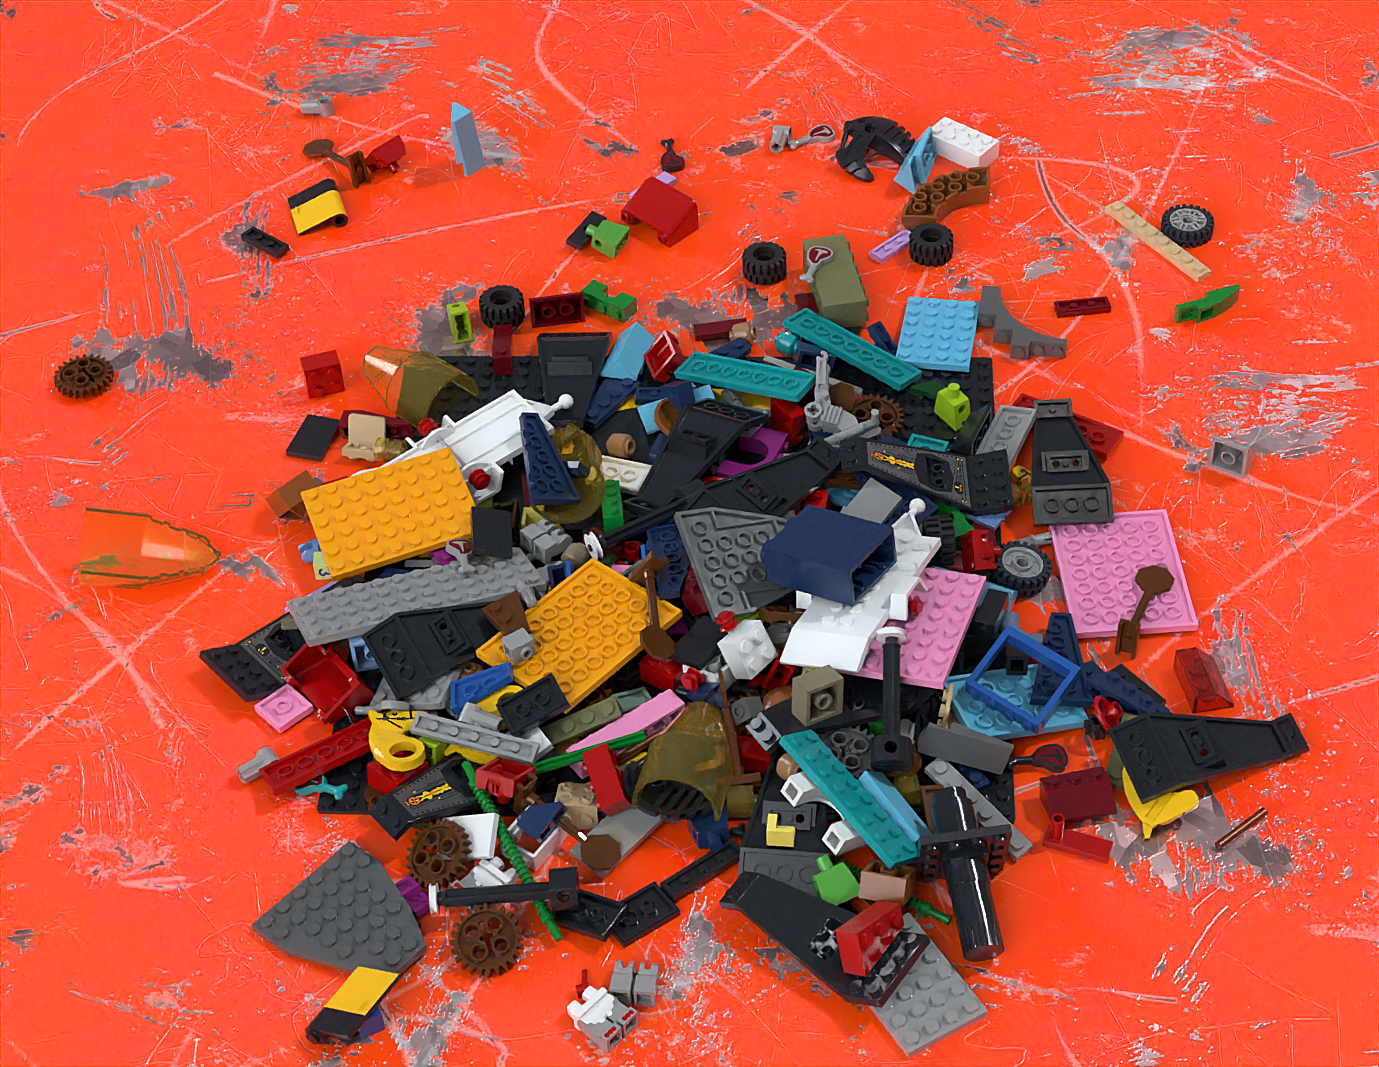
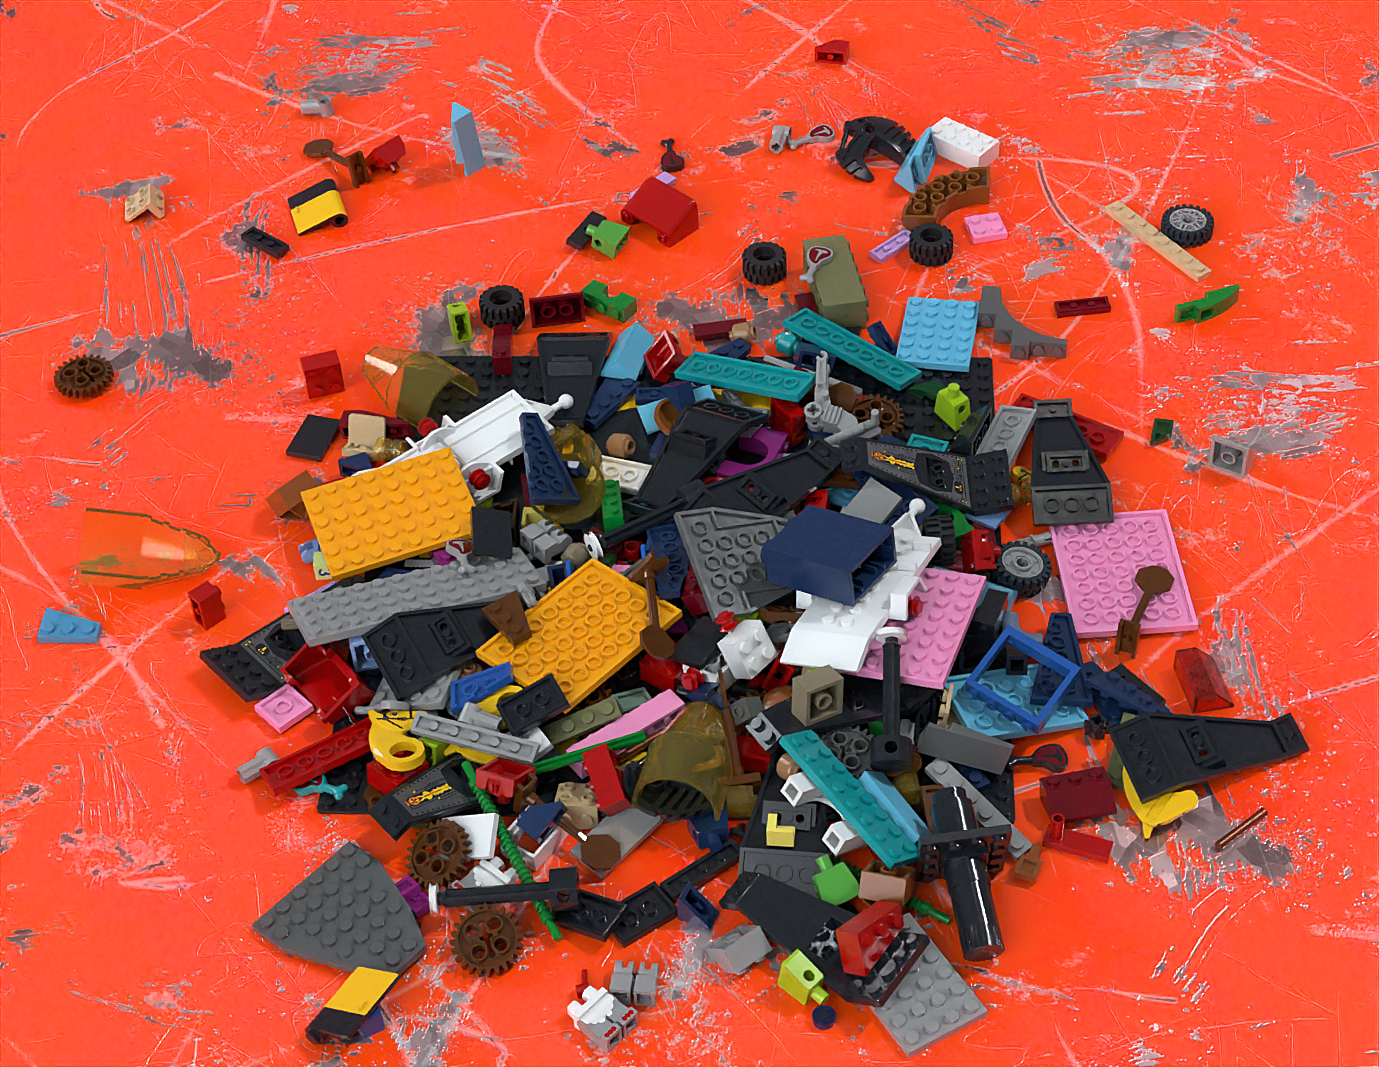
(67, 628): none -> dark azure wing
(146, 198): none -> tan bracket
(207, 605): none -> red brick
(353, 464): none -> dark blue slope
(519, 646): light grey brick -> none
(695, 908): none -> dark blue slope
(739, 948): none -> light grey slope
(802, 979): none -> lime torso
(823, 1017): none -> clear blue tile
(833, 52): none -> red slope
(985, 227): none -> bright pink plate
(1029, 866): none -> dark orange plate
(1111, 712): red piece -> none
(1161, 431): none -> dark green slope

